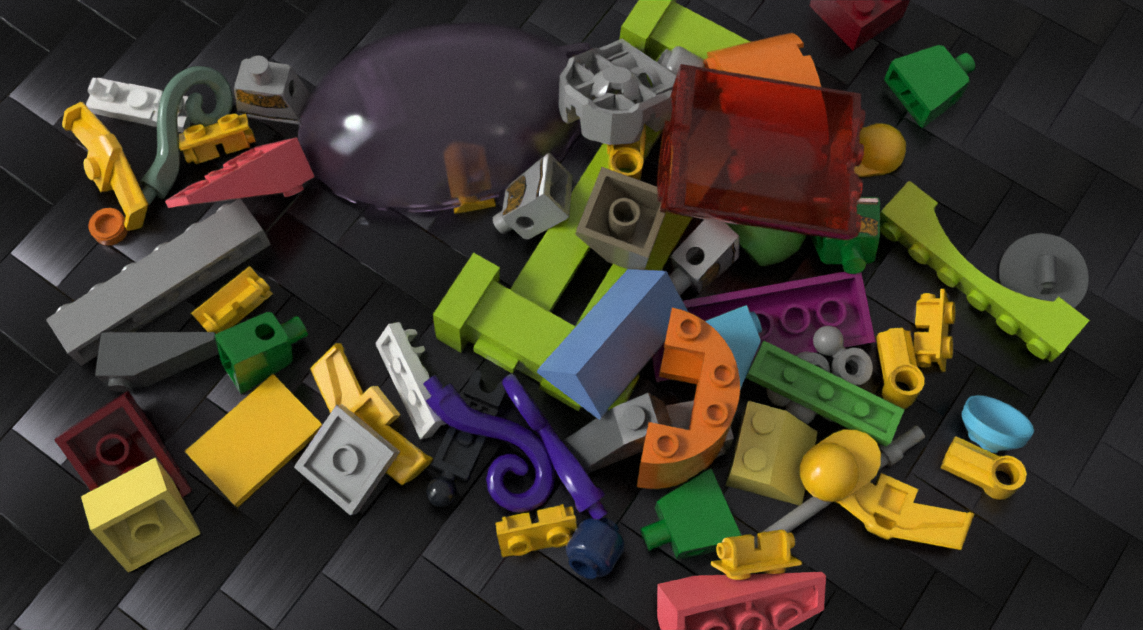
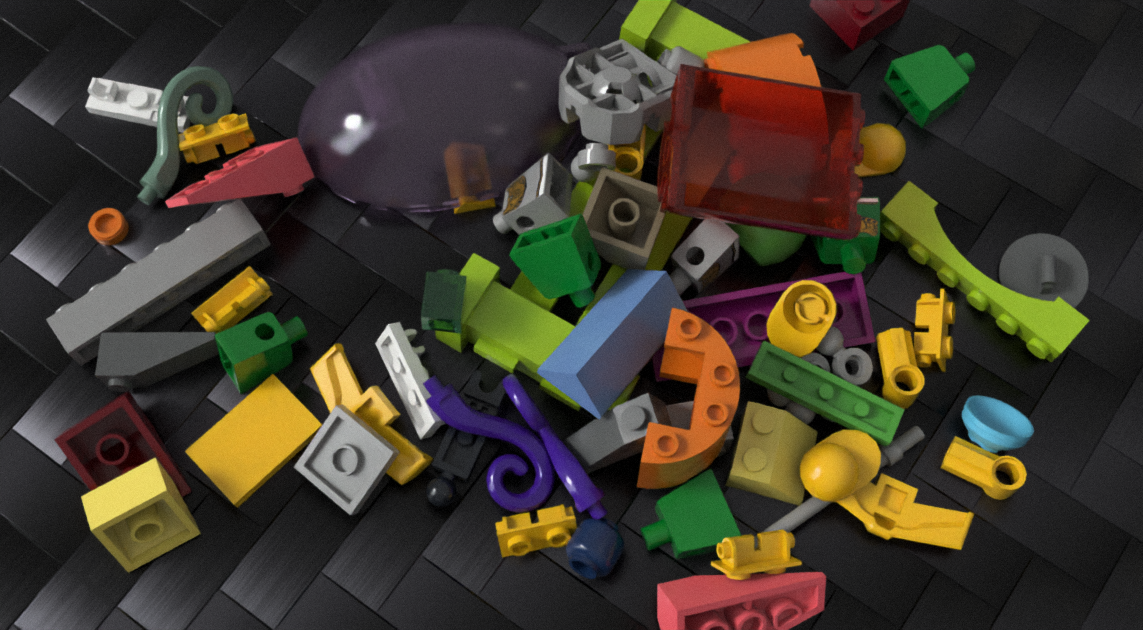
(107, 163): yellow plate -> none
(269, 91): light grey torso -> none
(444, 301): none -> clear green brick
(559, 259): none -> green torso
(589, 161): none -> light grey plate
(740, 332): medium azure slope -> none
(802, 317): none -> yellow cap

